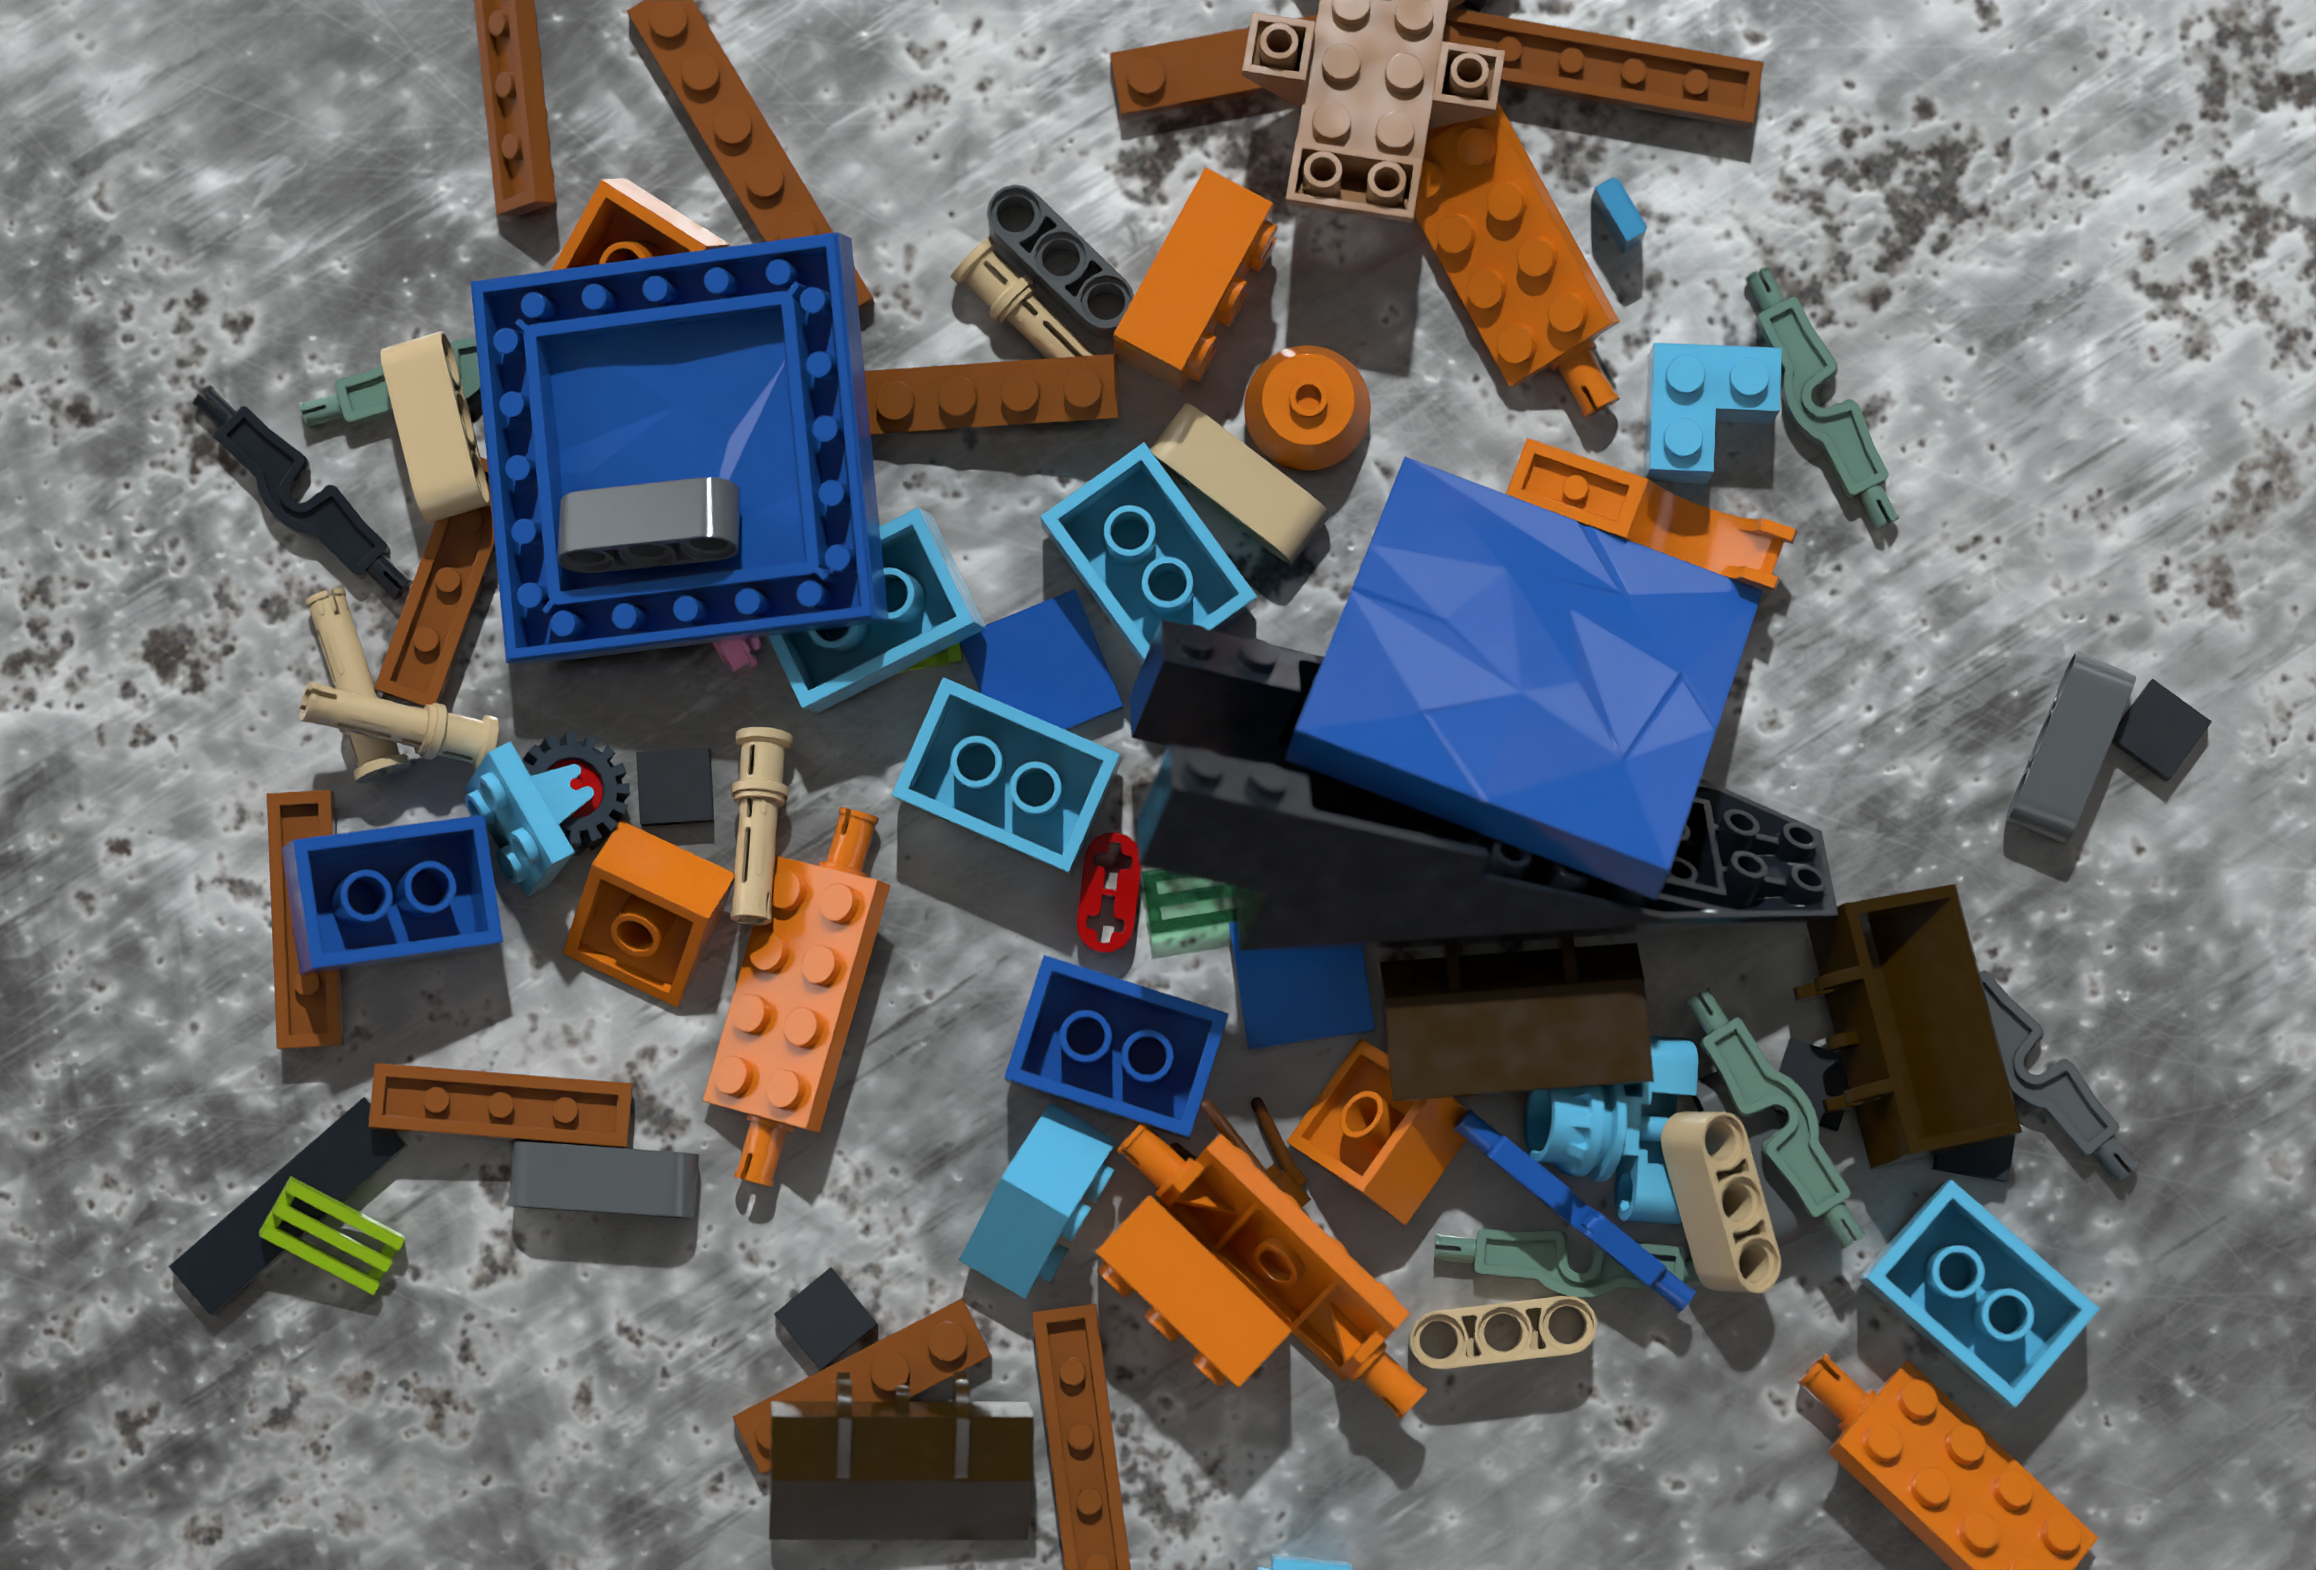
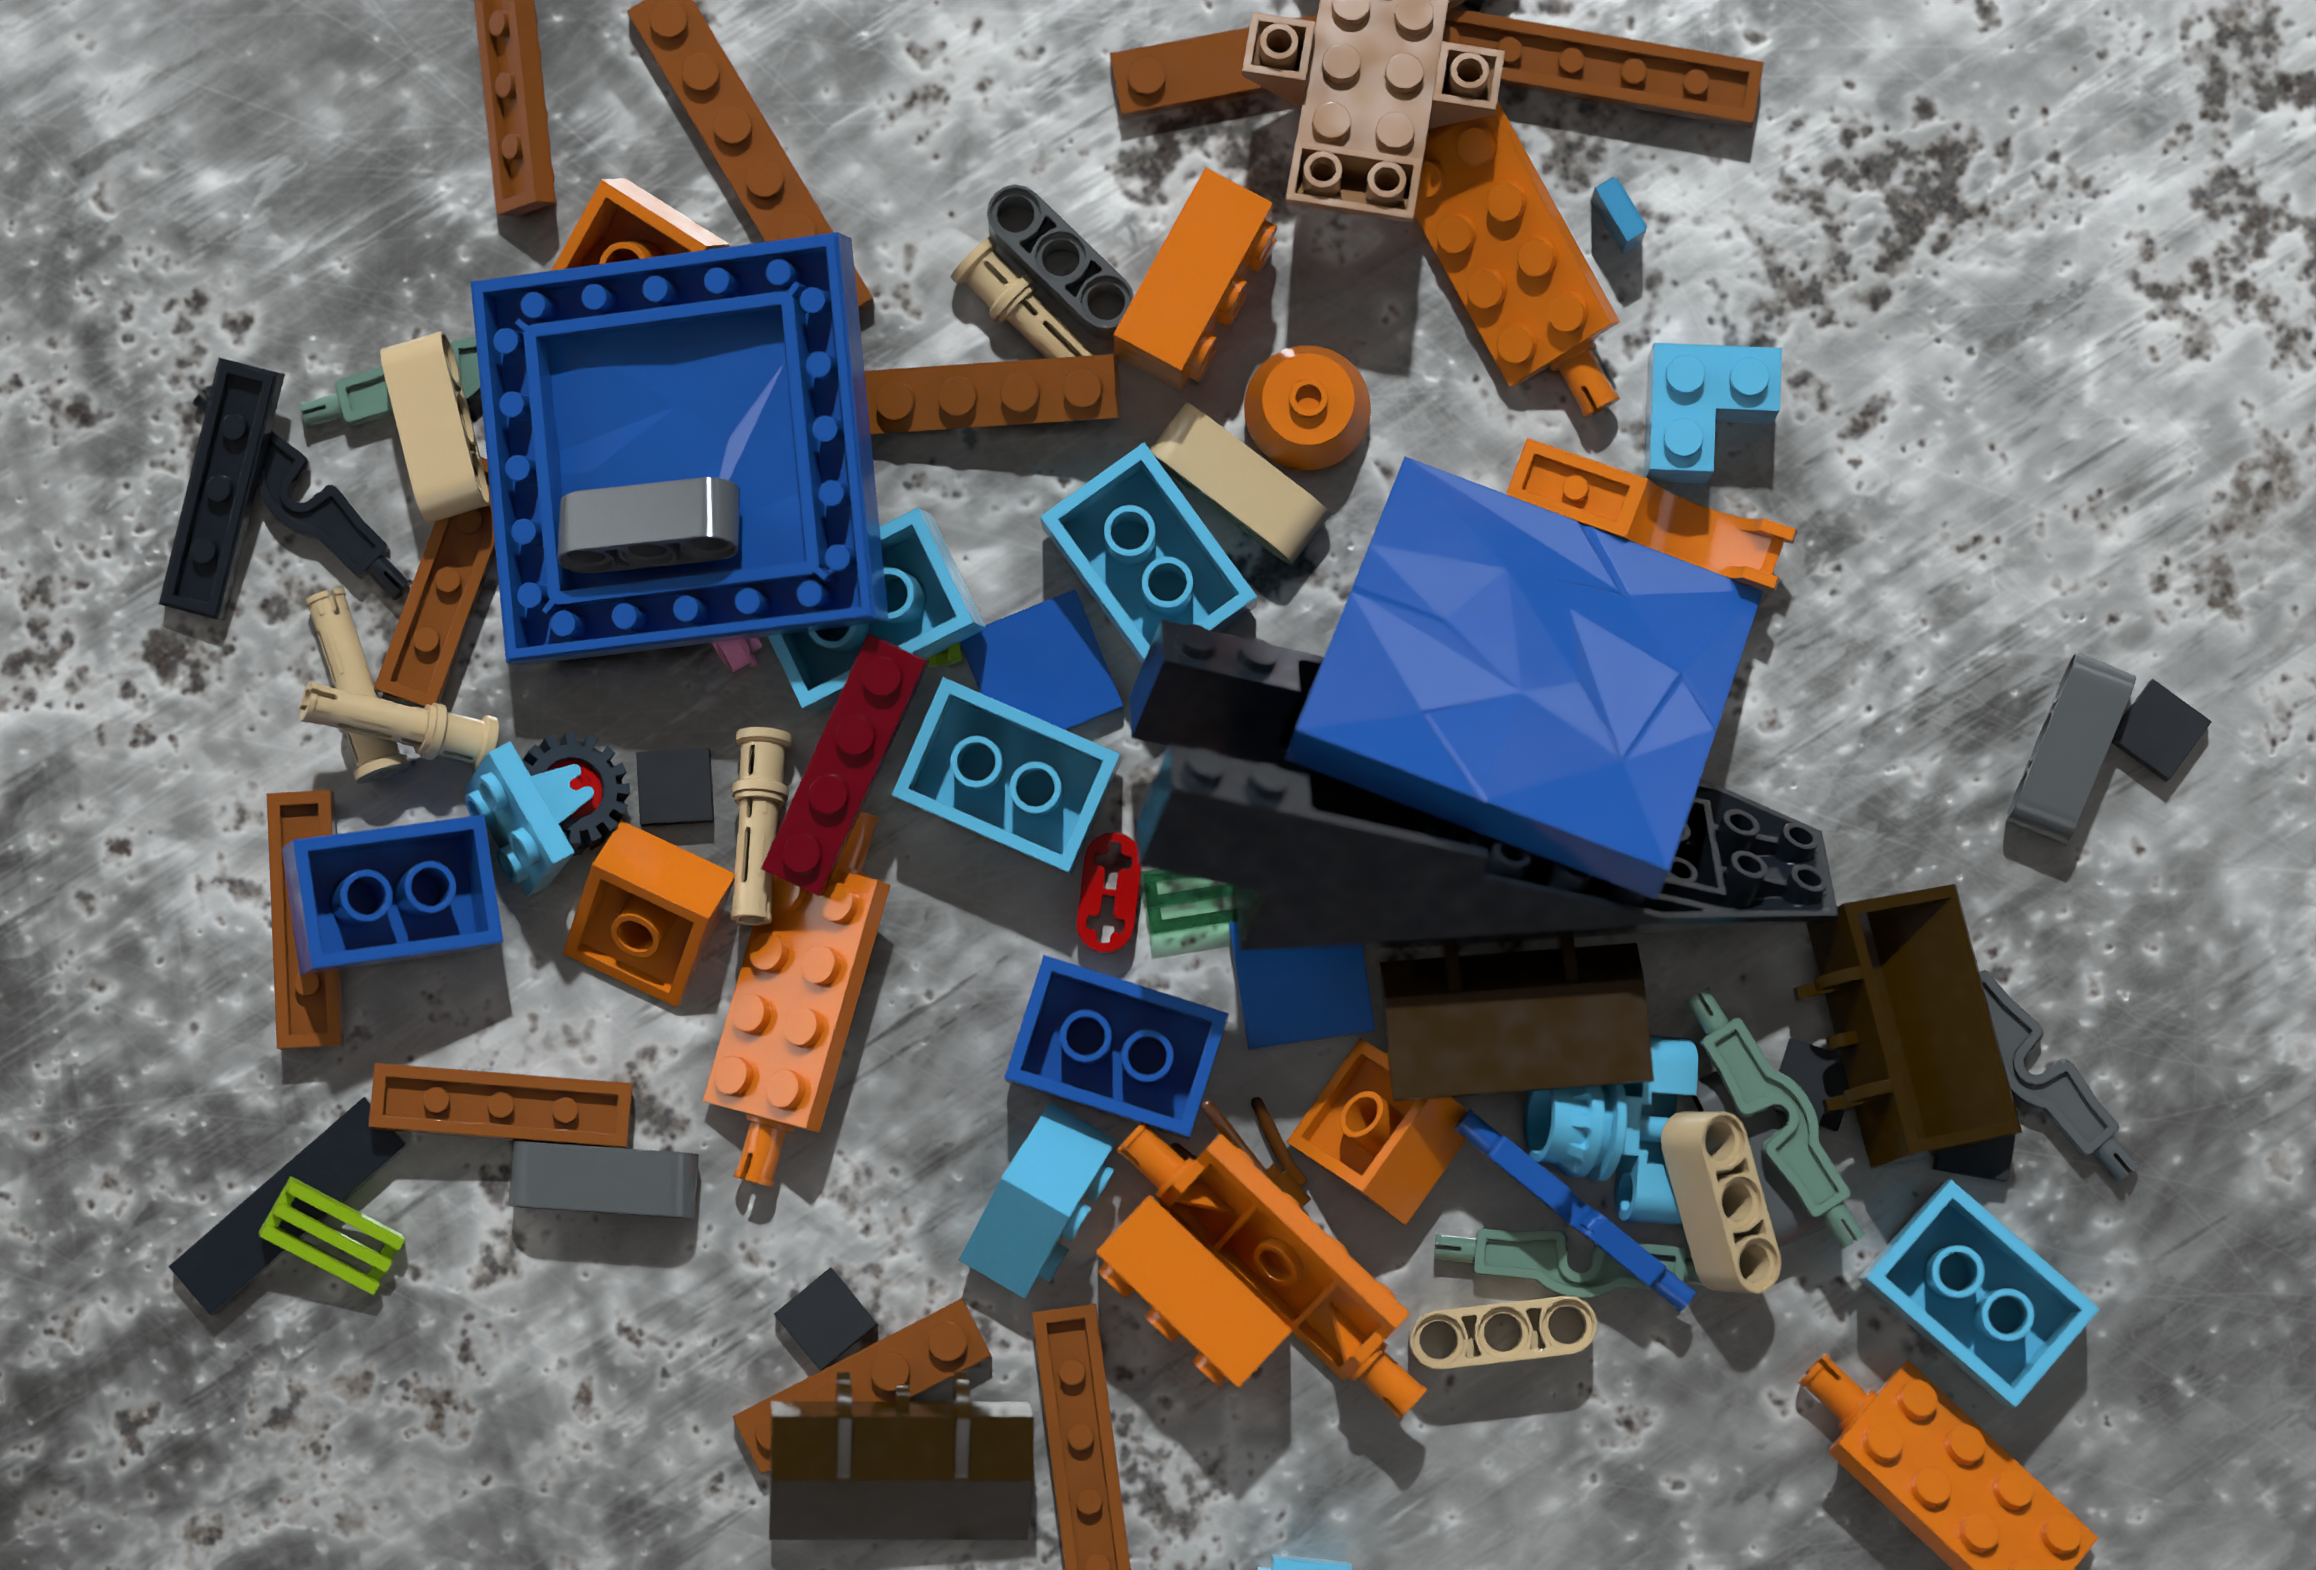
(221, 489): none -> black tile
(845, 765): none -> dark red plate
(1836, 429): sand green piece -> none

